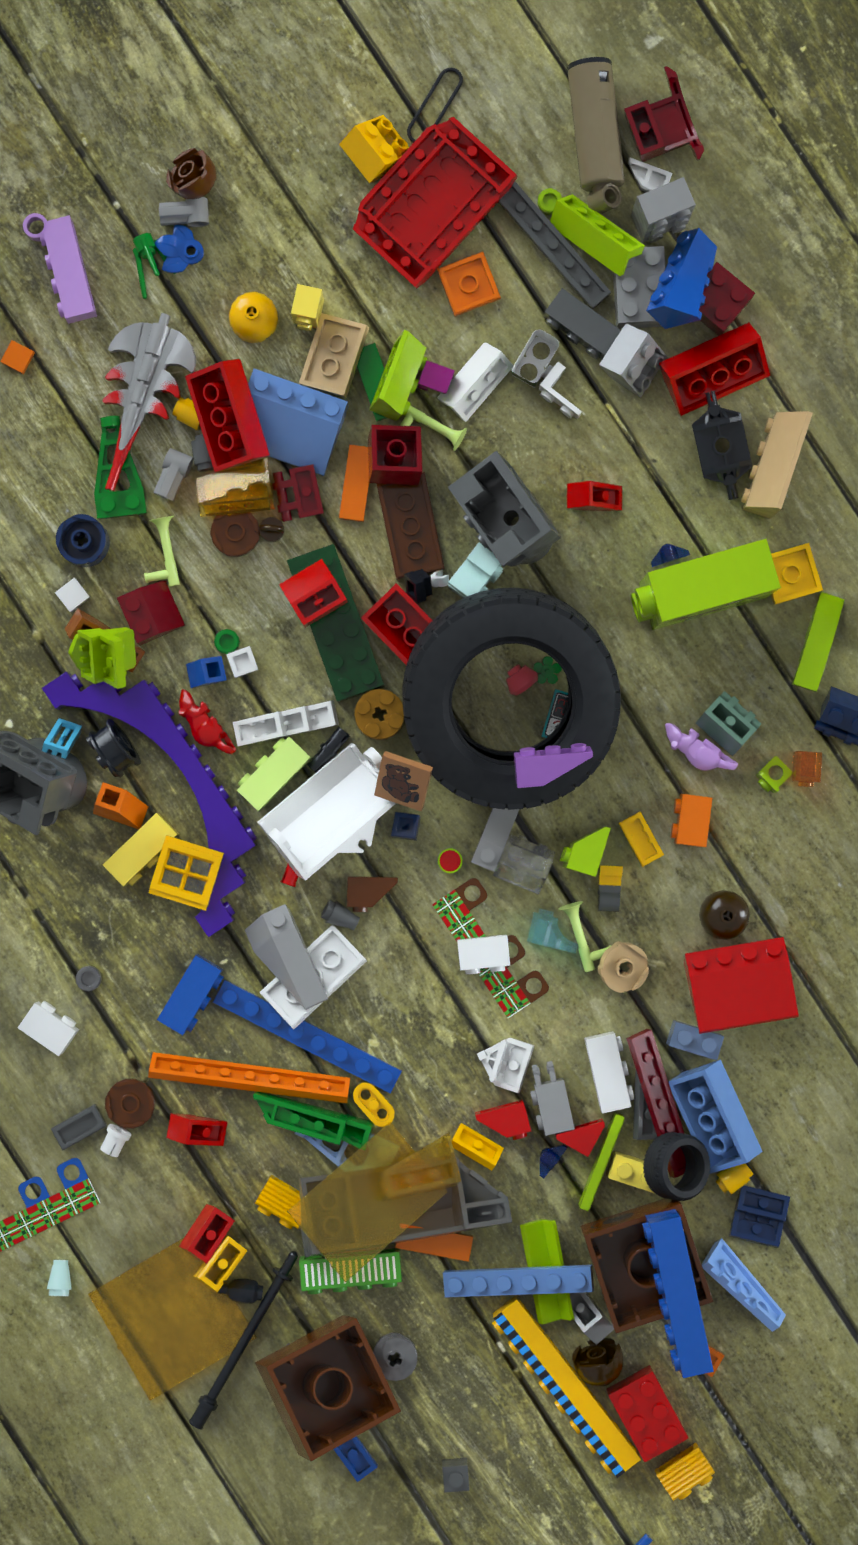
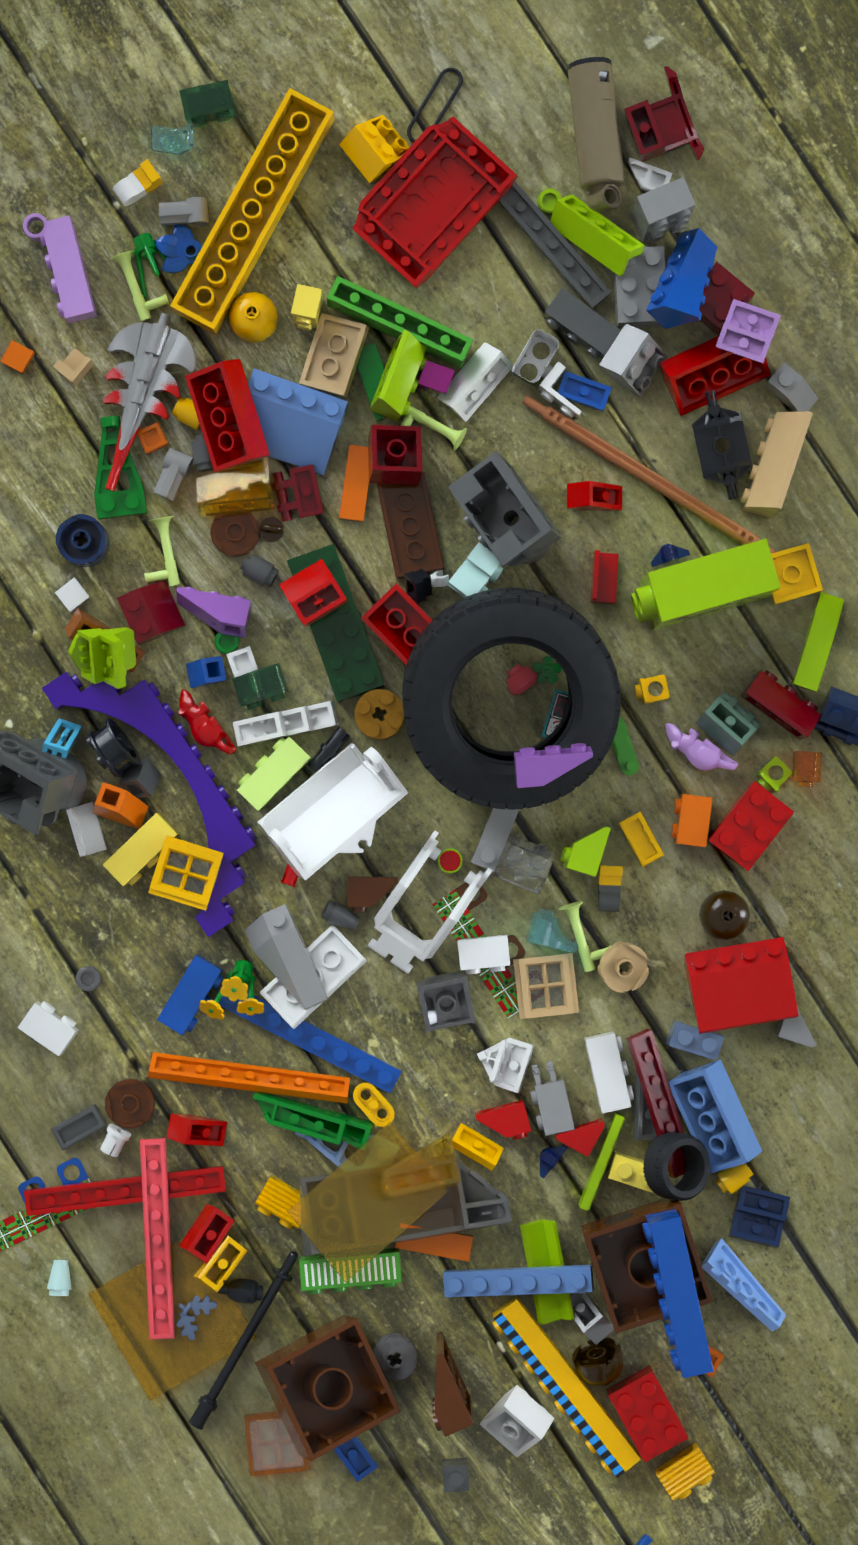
(74, 366): none -> tan panel
(86, 829): none -> white panel
(120, 1191): none -> red plate
(137, 184): none -> leg
(140, 779): none -> dark grey panel
(142, 307): none -> yellowish green piece
(152, 438): none -> orange tile
(157, 1238): none -> coral tile
(171, 139): none -> clear light blue bracket
(186, 1319): none -> sand blue animal
(192, 174): reddish brown cylinder -> none
(207, 103): none -> clear green brick
(221, 612): none -> medium lavender slope
(235, 988): none -> yellow plant
(252, 211): none -> yellow brick
(259, 570): none -> dark grey brick
(260, 686): none -> clear green brick
(271, 1446): none -> clear piece
(394, 319): none -> bright green brick
(401, 942): none -> white piece
(403, 781): medium nougat tile -> none
(405, 826): dark blue tile -> none
(445, 1001): none -> flat silver slope
(452, 1401): none -> reddish brown slope
(468, 284): orange tile -> none
(517, 1421): none -> white slope
(545, 985): none -> tan piece
(584, 391): none -> blue plate
(604, 577): none -> red panel
(624, 750): none -> bright green piece
(642, 473): none -> nougat axle
(642, 689): none -> yellow bracket
(748, 331): none -> lavender slope
(750, 826): none -> red brick
(781, 704): none -> dark red slope
(791, 389): none -> light grey slope
(795, 1030): none -> light grey slope

